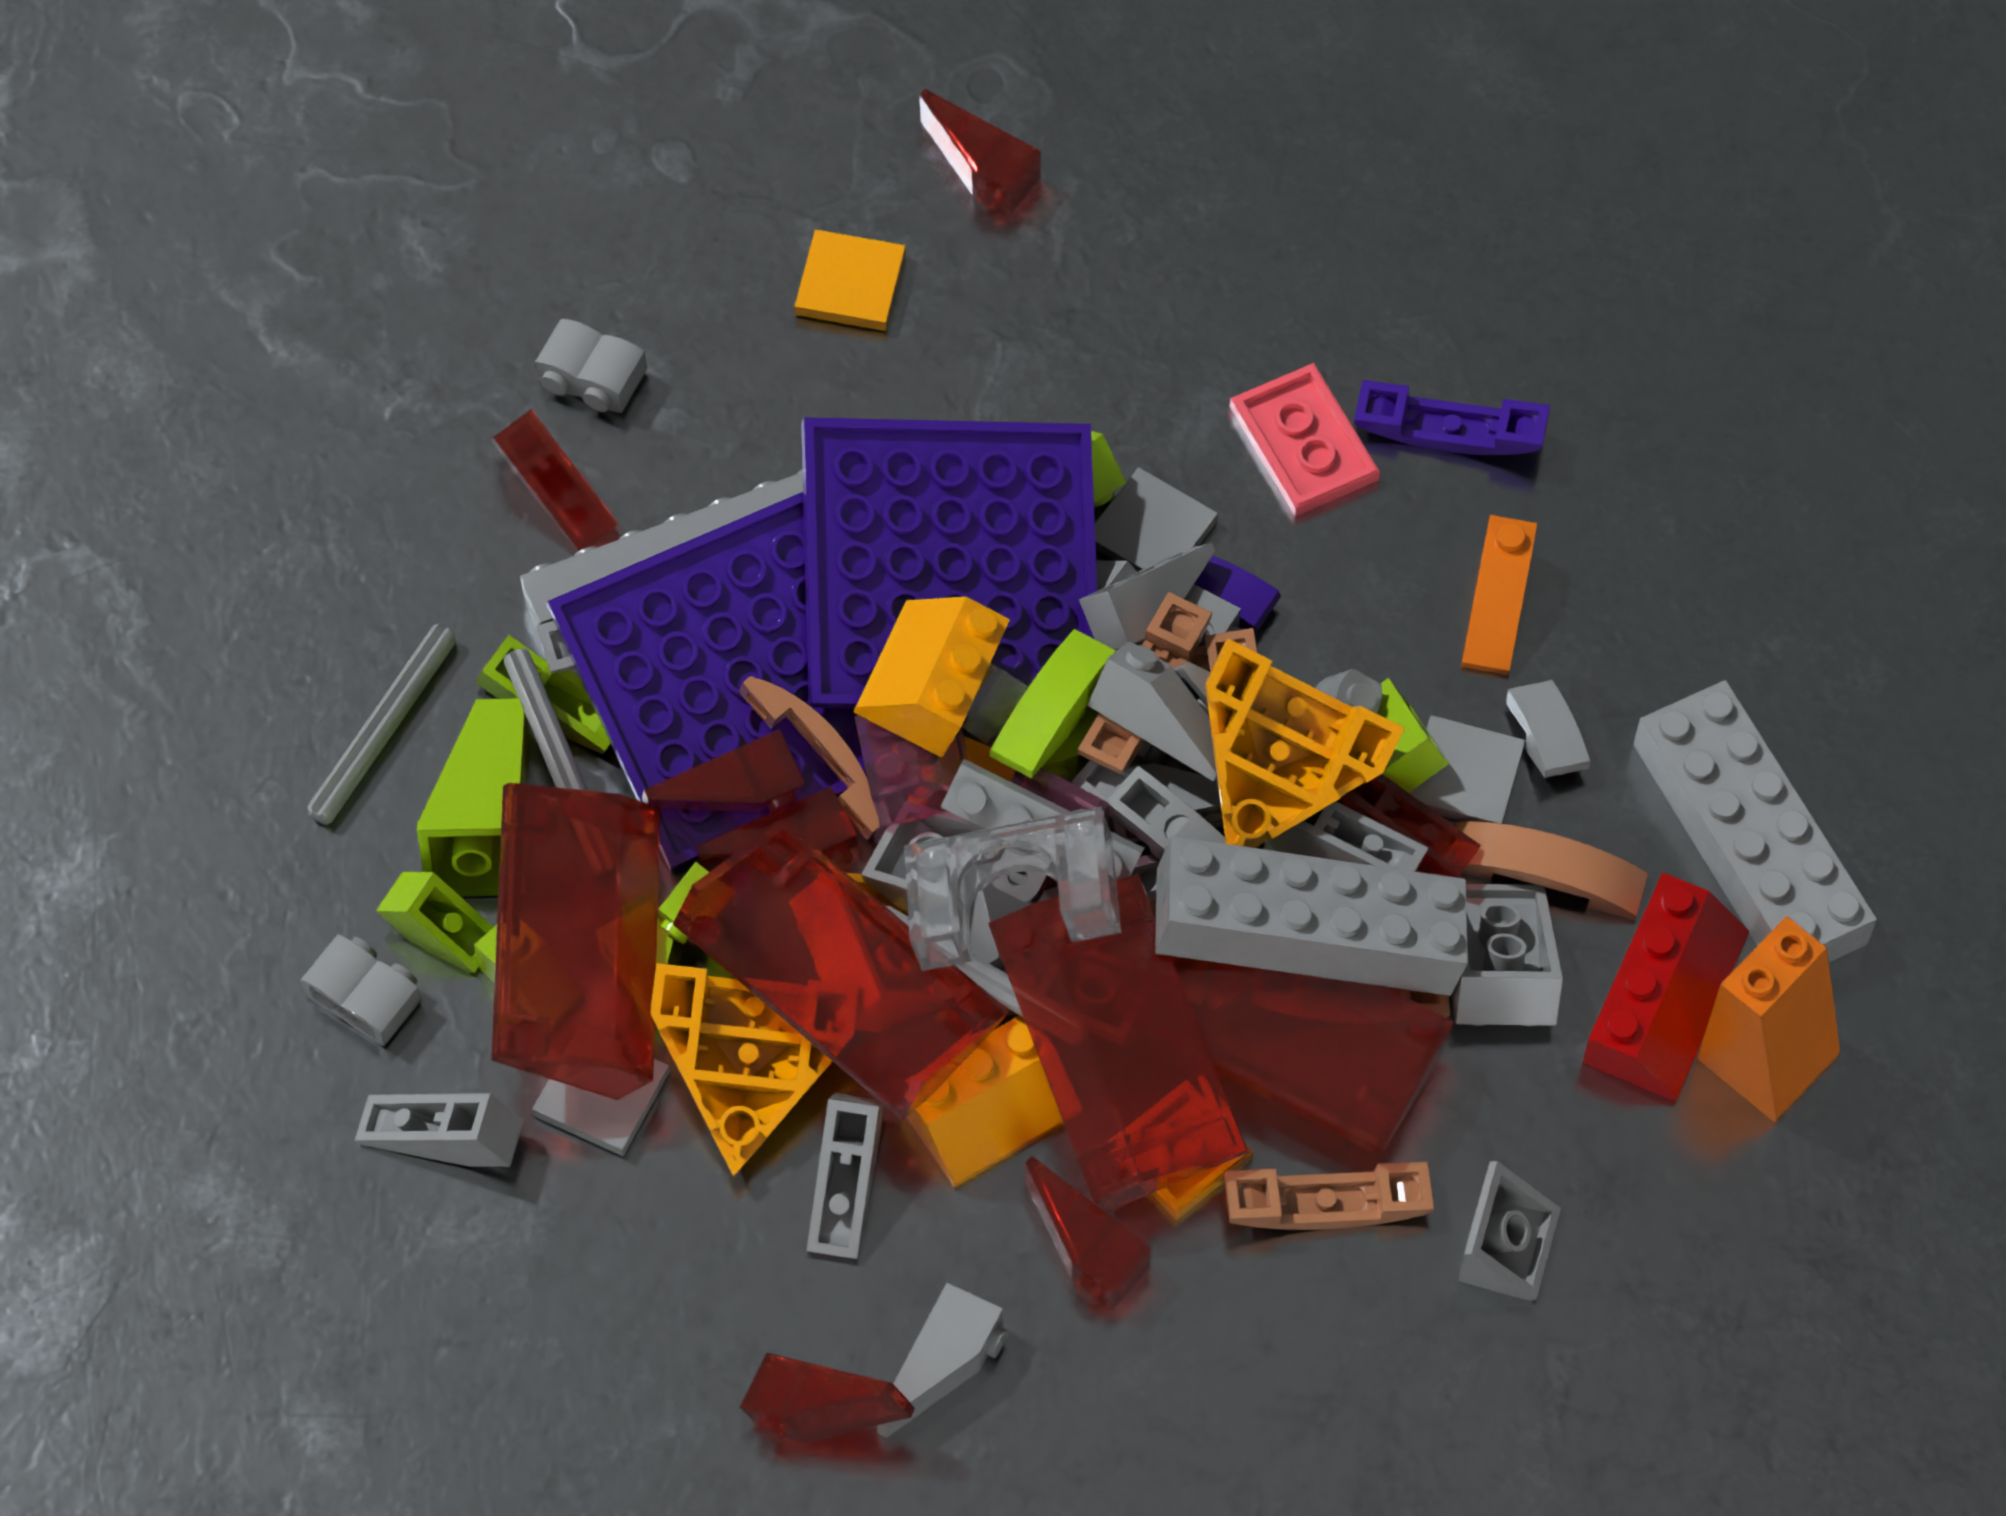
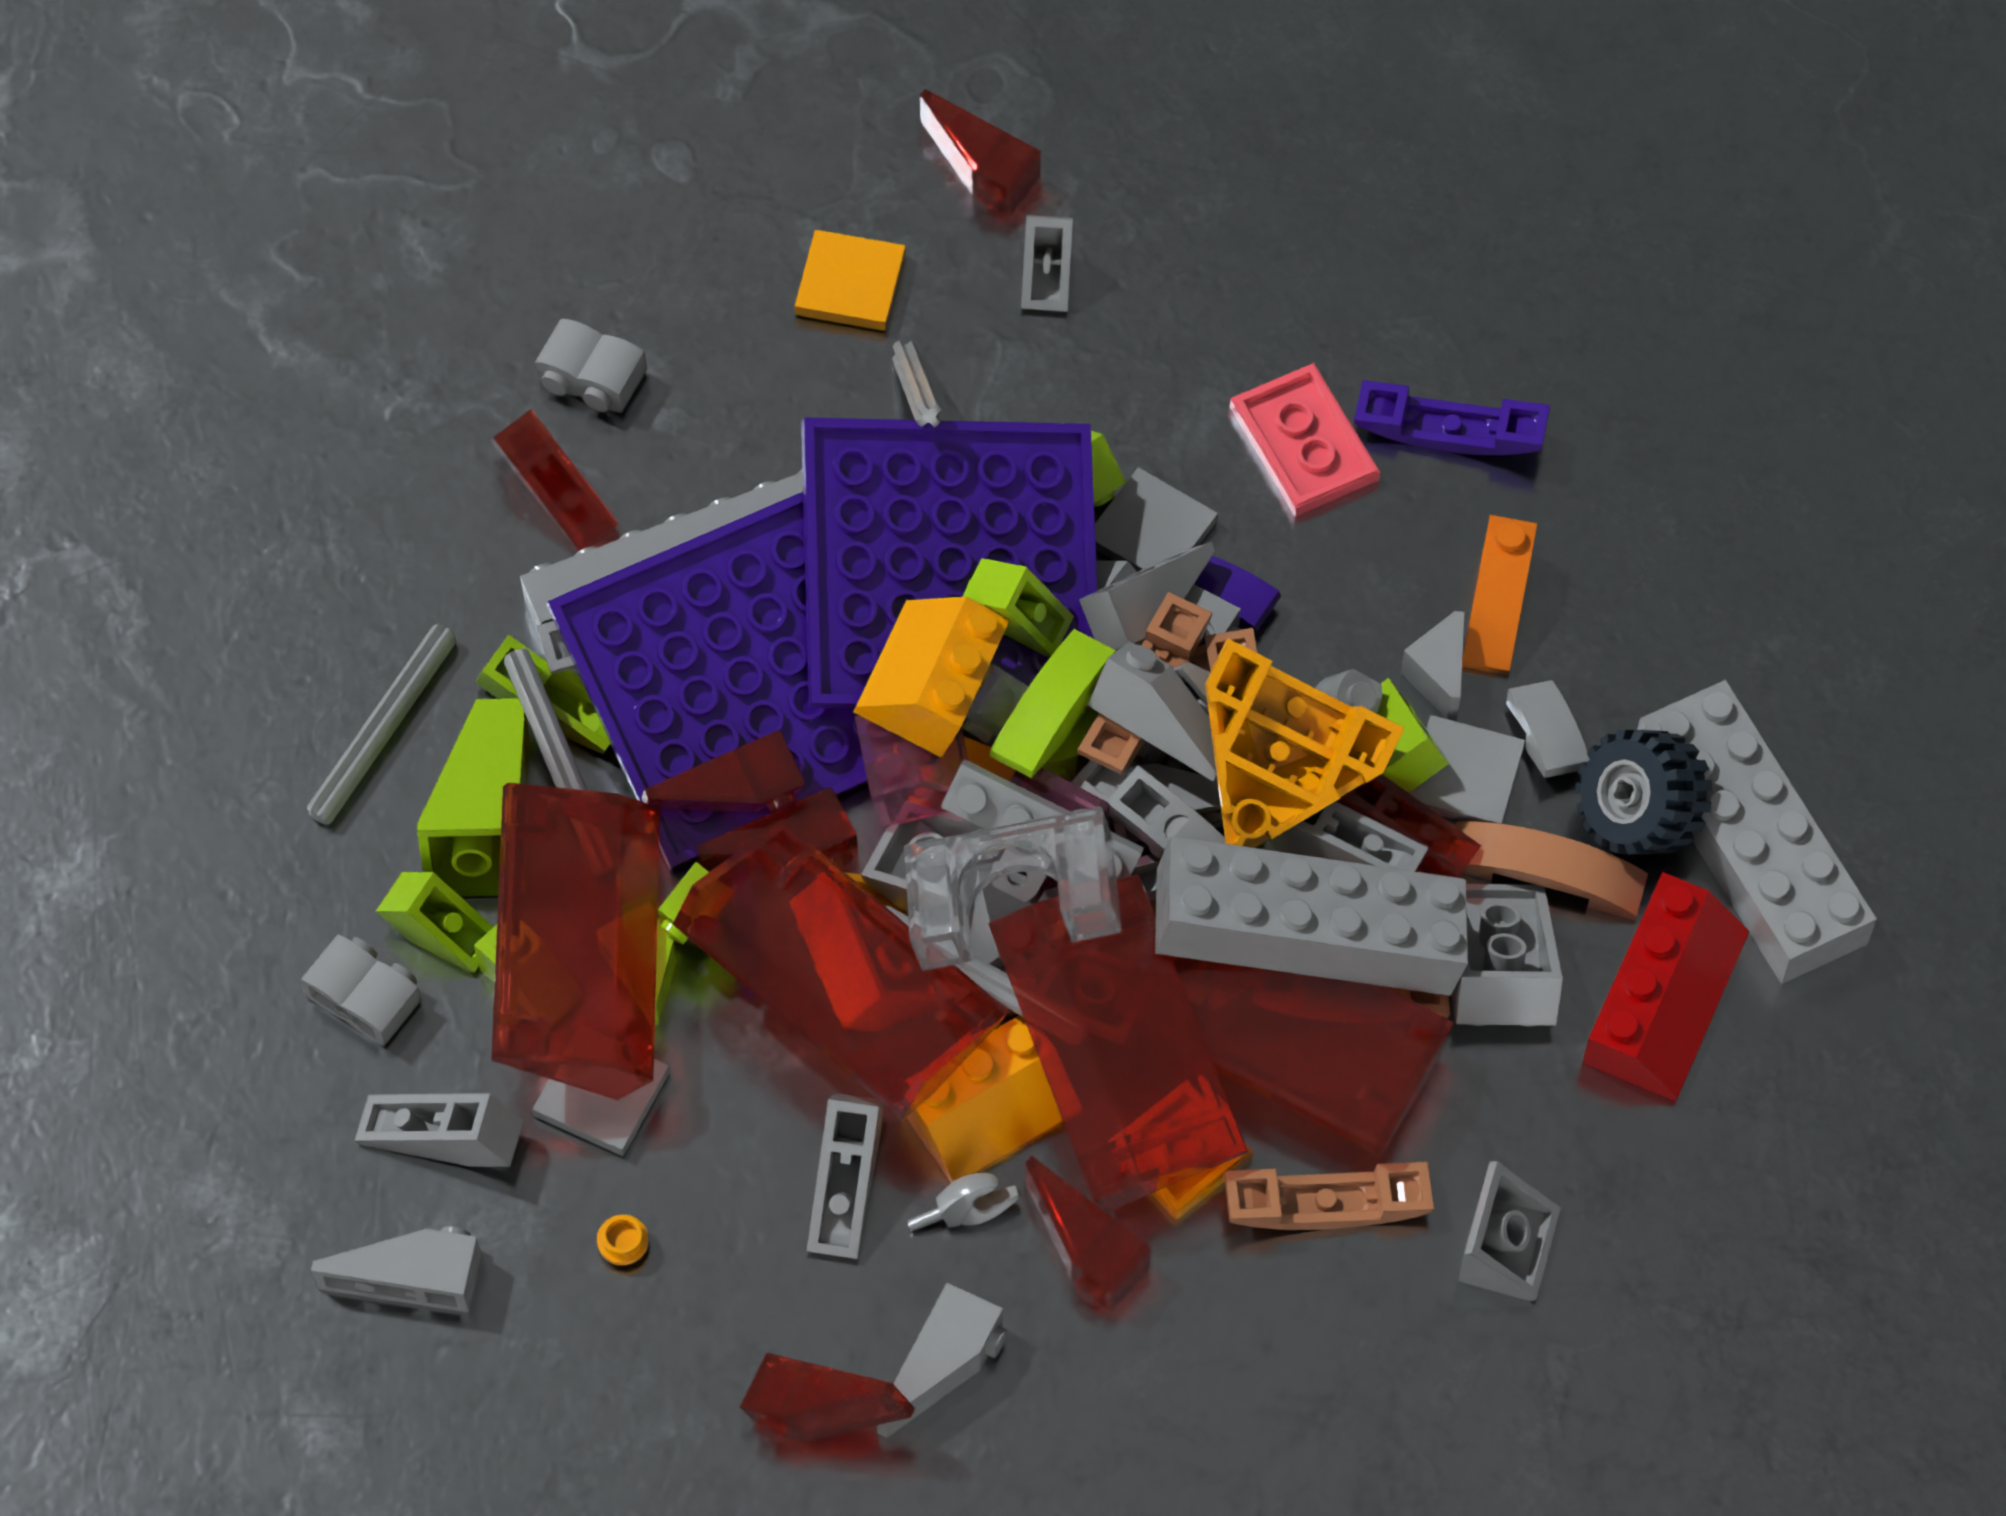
(414, 1268): none -> light grey slope
(622, 1239): none -> light orange plate
(733, 1056): light orange wedge -> none
(775, 704): nougat slope -> none
(916, 384): none -> light grey axle
(968, 1202): none -> light grey hand
(1016, 593): none -> lime slope
(1047, 263): none -> light grey slope
(1435, 664): none -> light grey slope
(1643, 792): none -> black wheel
(1774, 1021): orange slope -> none

